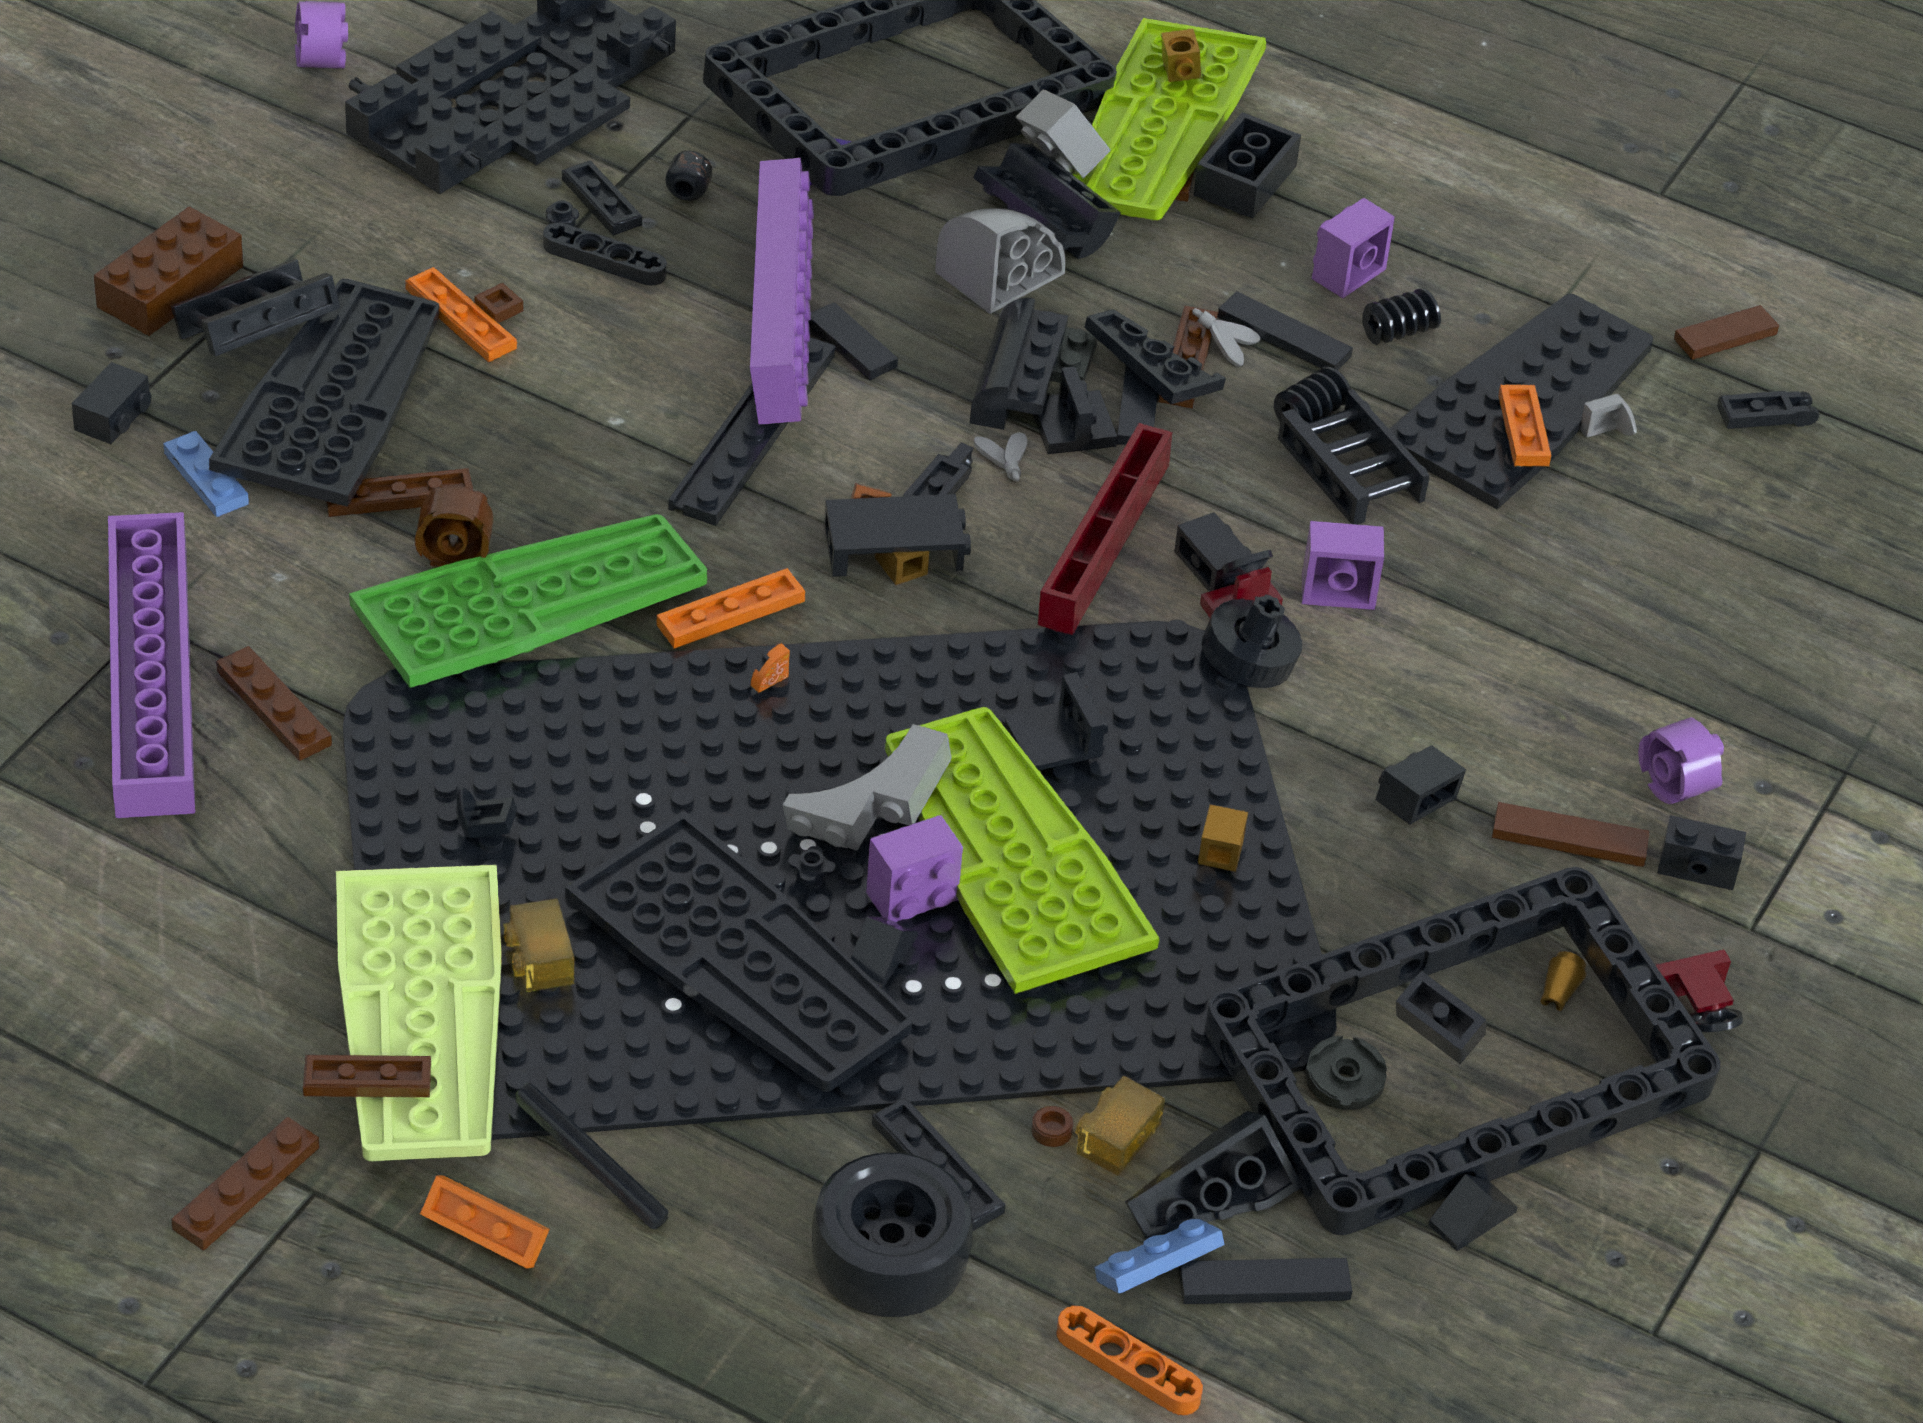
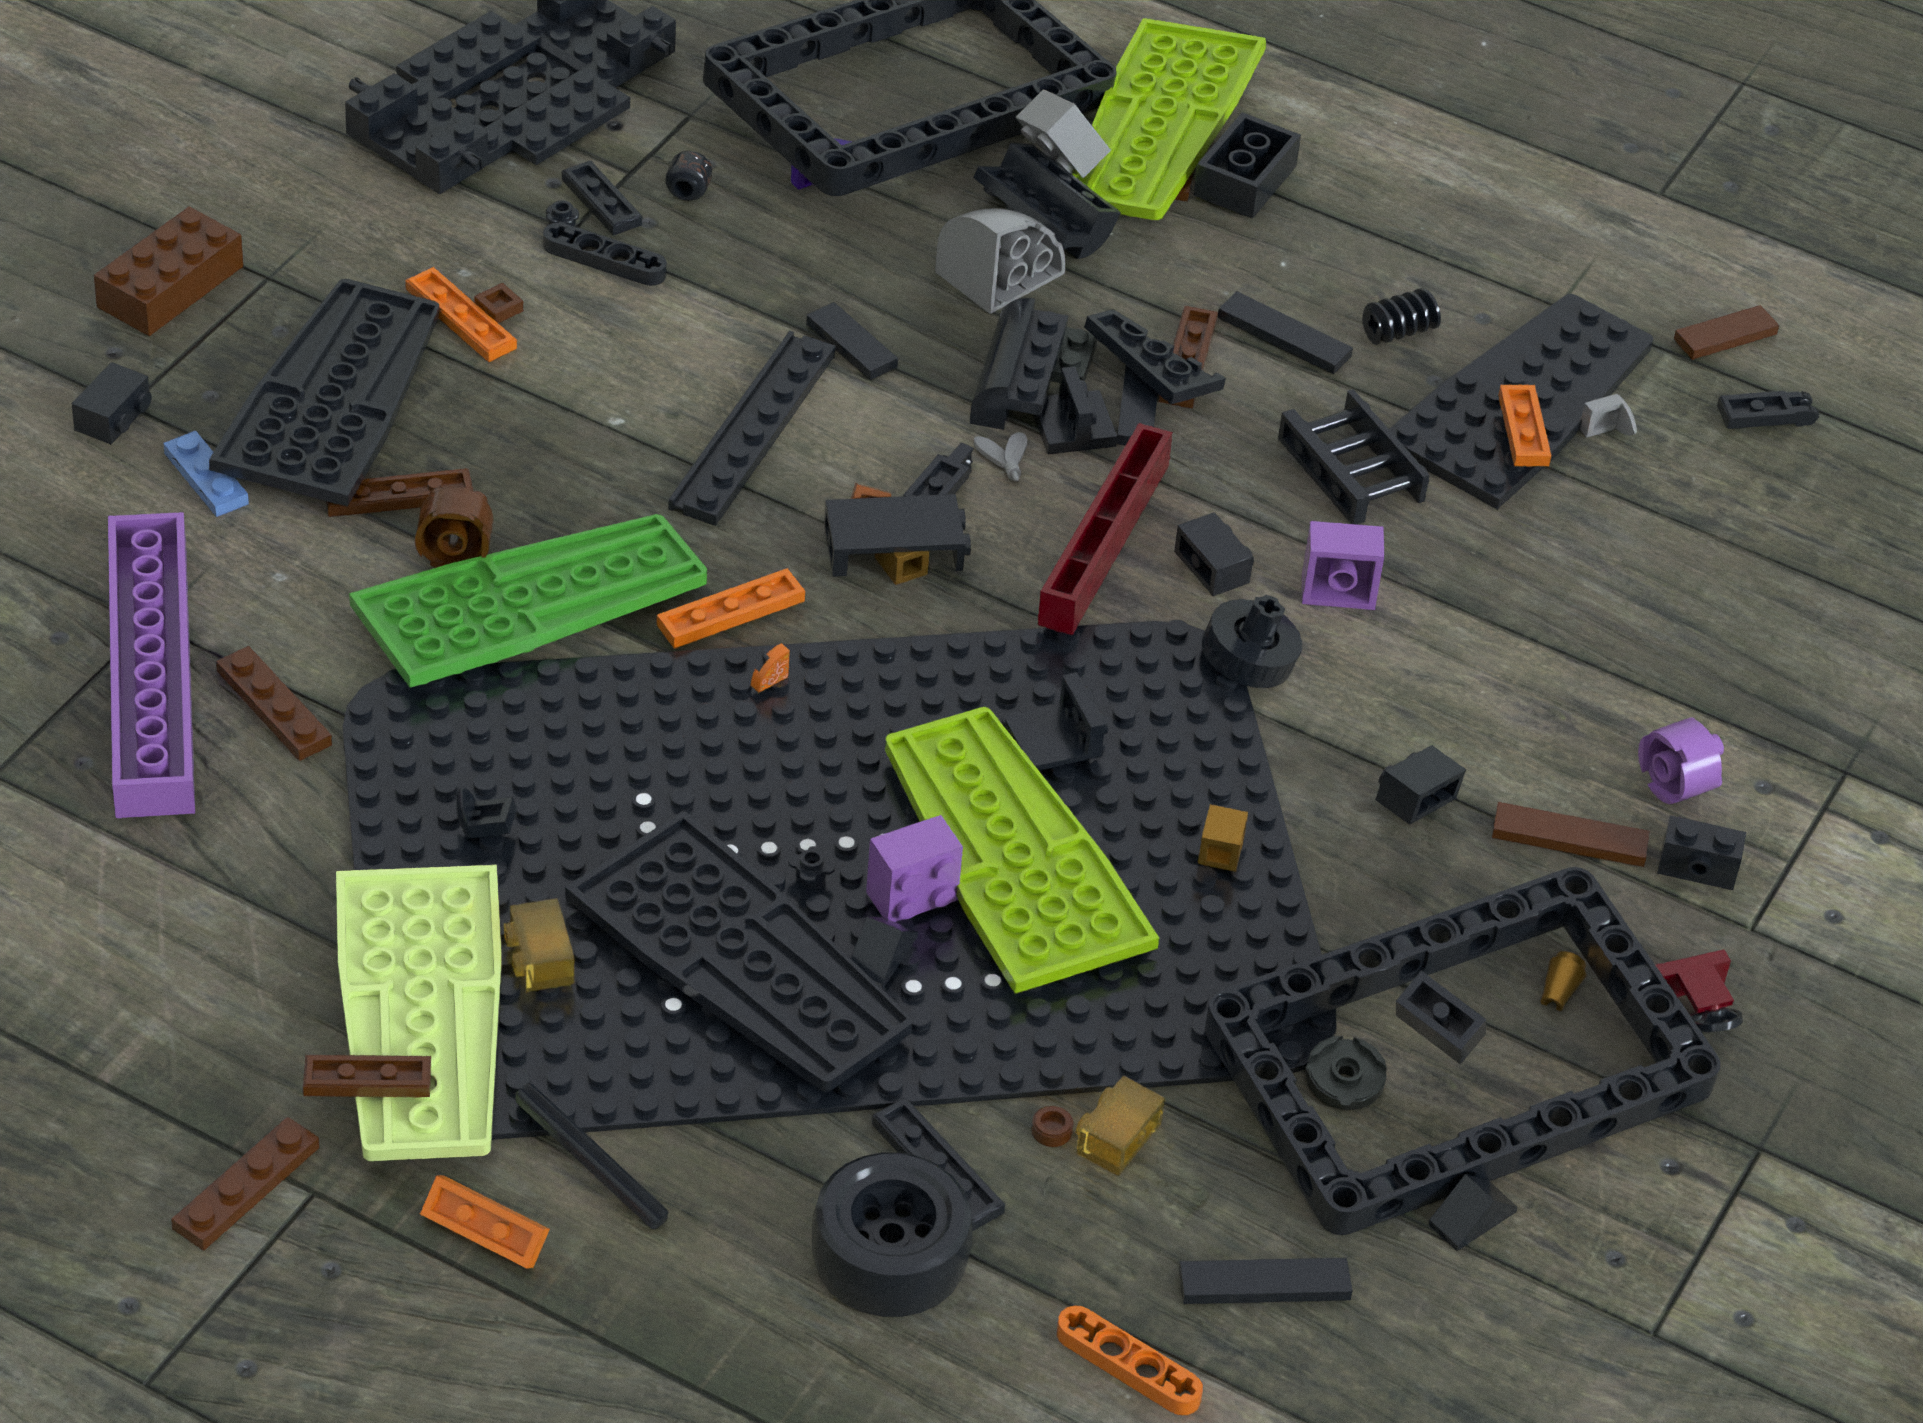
(255, 307): black fence -> none
(320, 34): medium lavender brick -> none
(782, 292): medium lavender brick -> none
(891, 791): light grey arch -> none
(1158, 1255): medium blue plate -> none
(1181, 55): pearl gold brick -> none
(1222, 1176): black wedge -> none
(1227, 335): light grey piece -> none
(1249, 584): dark red piece -> none
(1314, 395): black piece -> none
(1352, 247): medium lavender brick -> none

